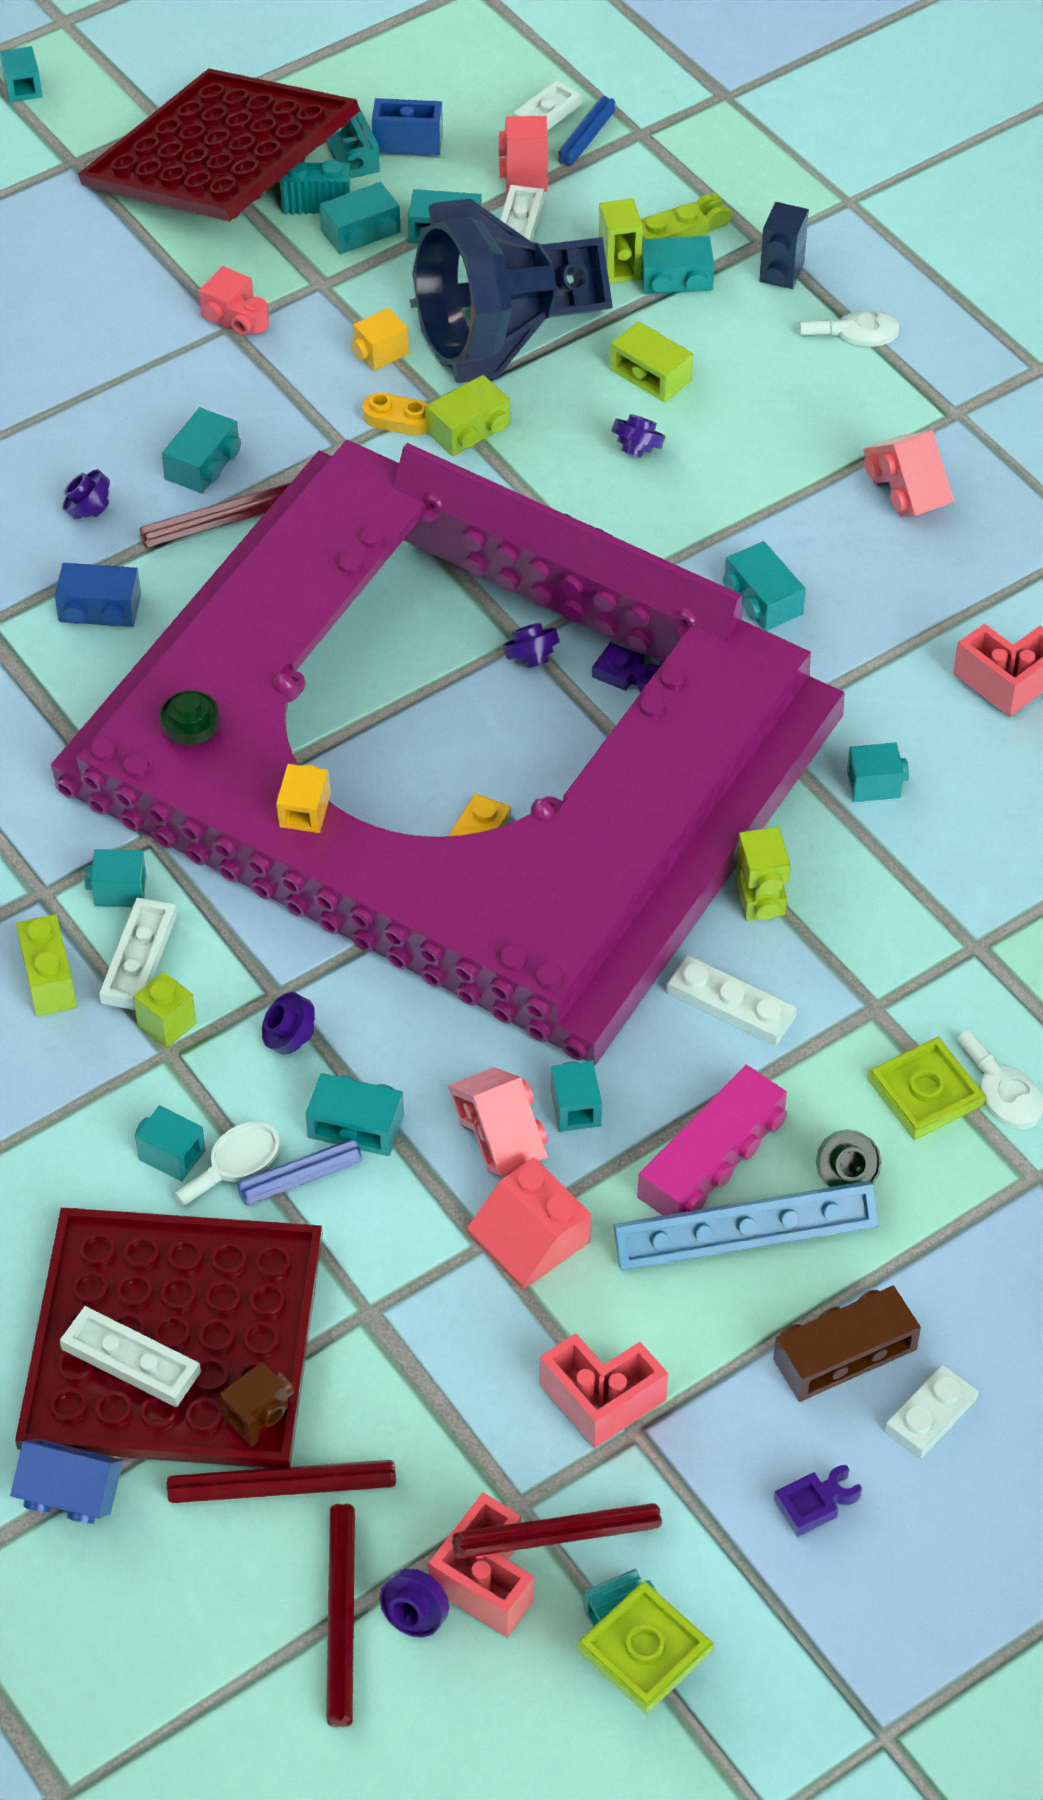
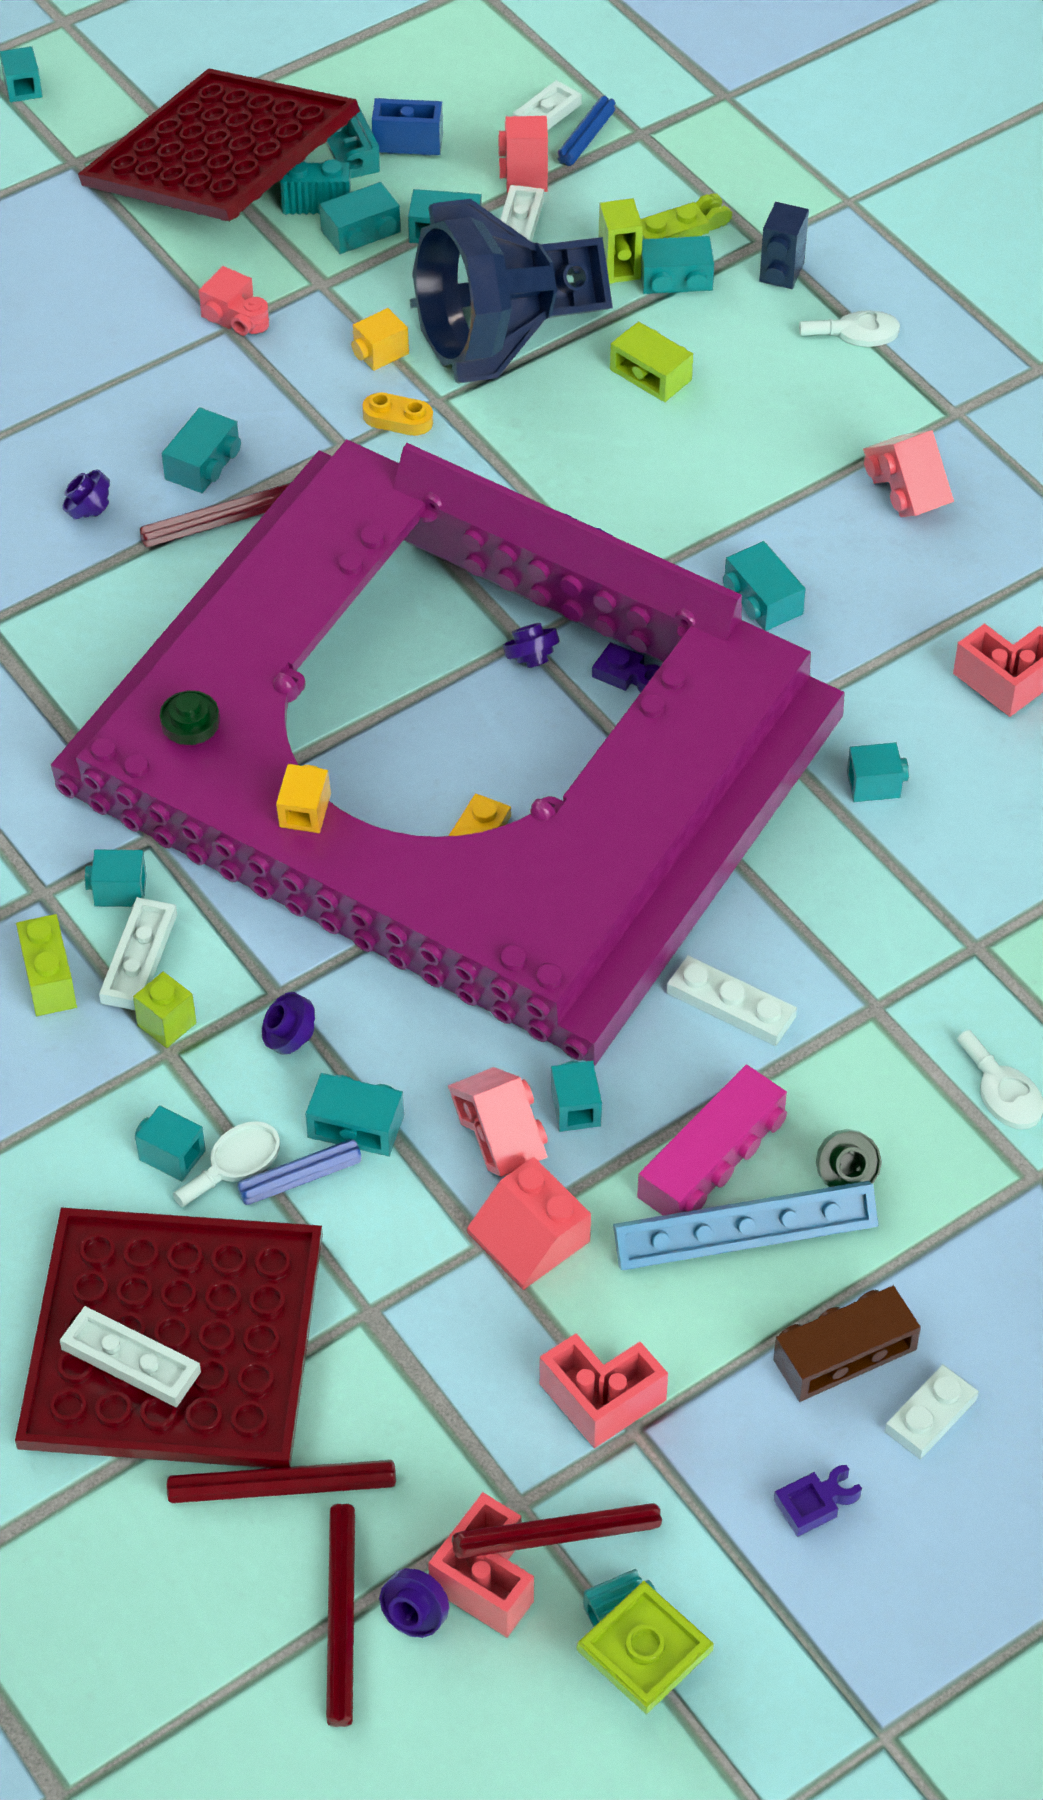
(66, 1480): blue brick -> none
(98, 594): blue brick -> none
(255, 1401): reddish brown brick -> none
(467, 415): lime brick -> none
(637, 435): dark purple plate -> none
(761, 873): lime brick -> none
(926, 1088): lime tile -> none

